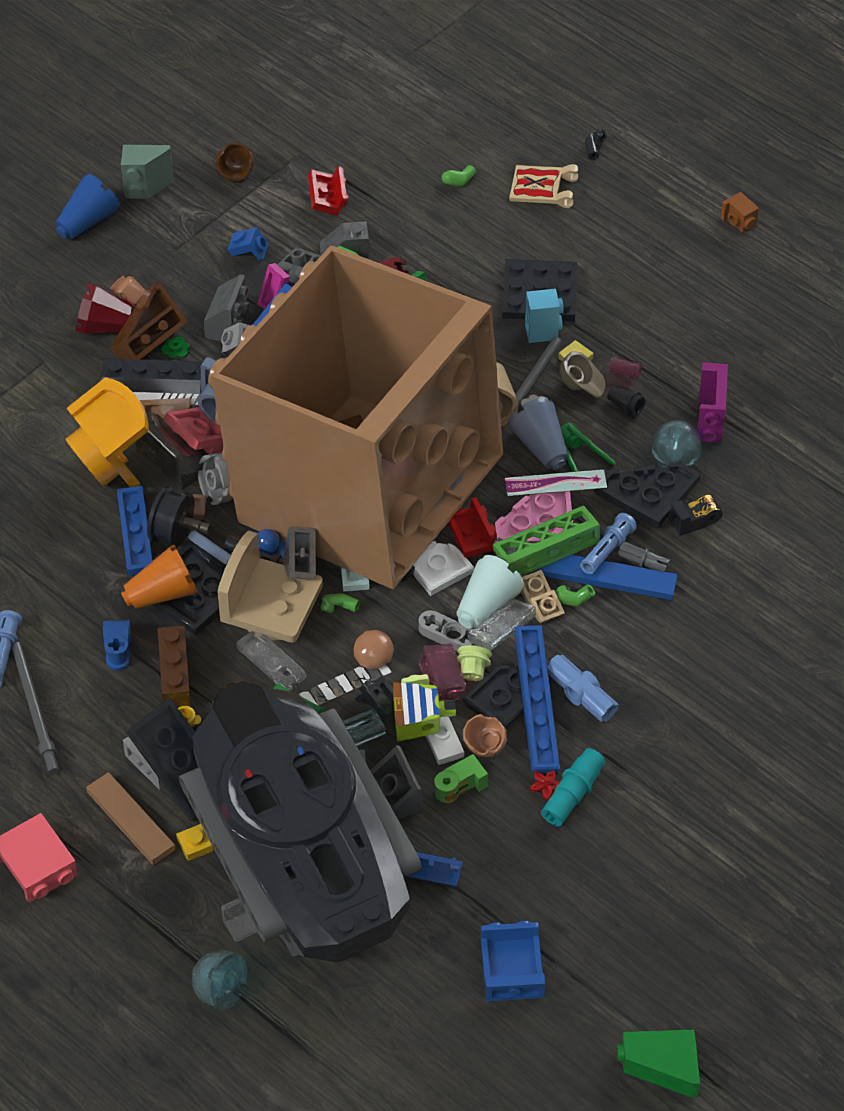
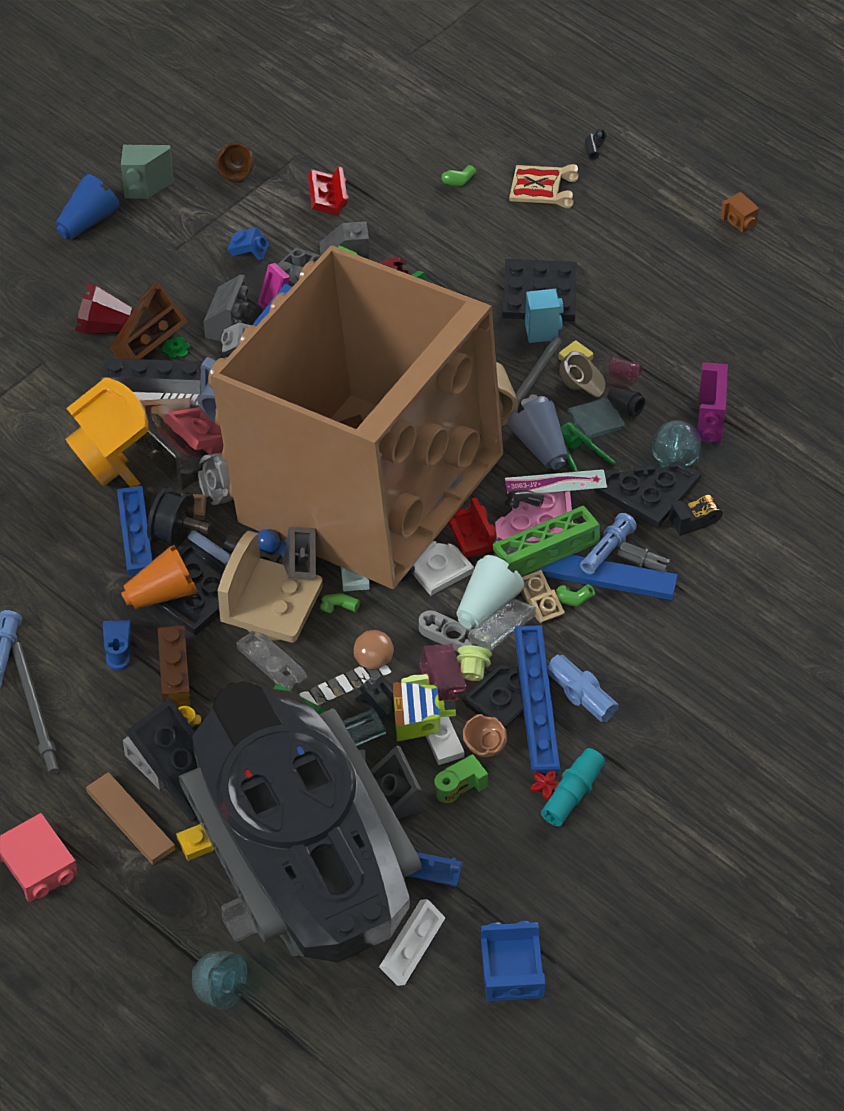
(128, 290): nougat head -> none
(412, 942): none -> white plate
(525, 496): none -> black arm
(596, 418): none -> clear light blue piece
(662, 1059): green slope -> none

